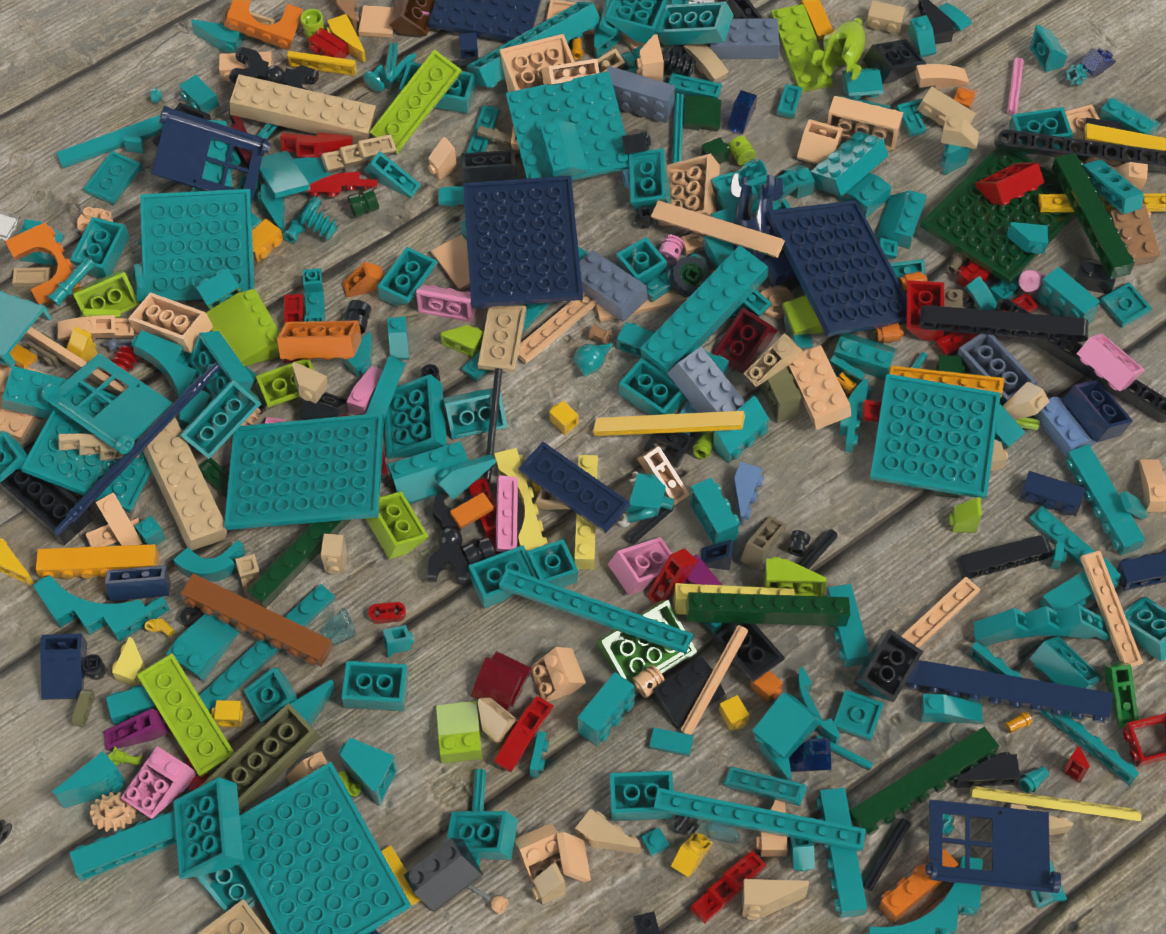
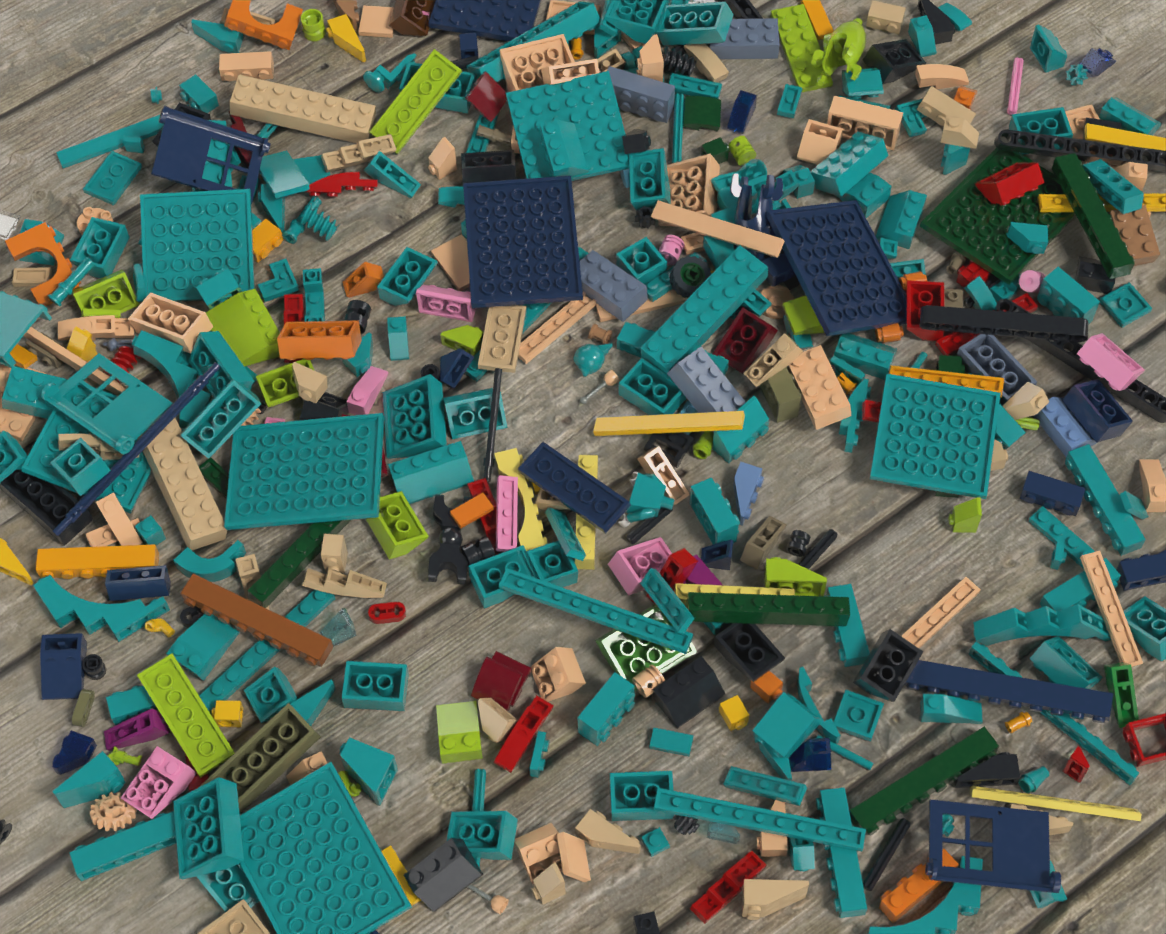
(75, 752): none -> clear blue slope
(80, 466): none -> teal brick
(128, 664): light yellow slope -> none
(259, 69): black piece -> none
(282, 284): none -> teal plate
(313, 146): red slope -> none
(322, 63): yellow tile -> none
(328, 45): red brick -> none
(345, 585): none -> tan slope
(363, 202): dark green wheel -> none
(386, 386): teal slope -> none
(391, 60): teal axle -> none
(397, 640): teal brick -> none
(454, 366): none -> dark blue slope
(462, 475): teal slope -> none
(487, 96): none -> dark red slope
(563, 417): yellow brick -> none
(565, 534): none -> teal tile
(610, 379): none -> hinge
(667, 600): none -> teal plate
(692, 854): yellow slope -> none
(714, 680): light nougat axle -> none
(1004, 557): black beam -> none

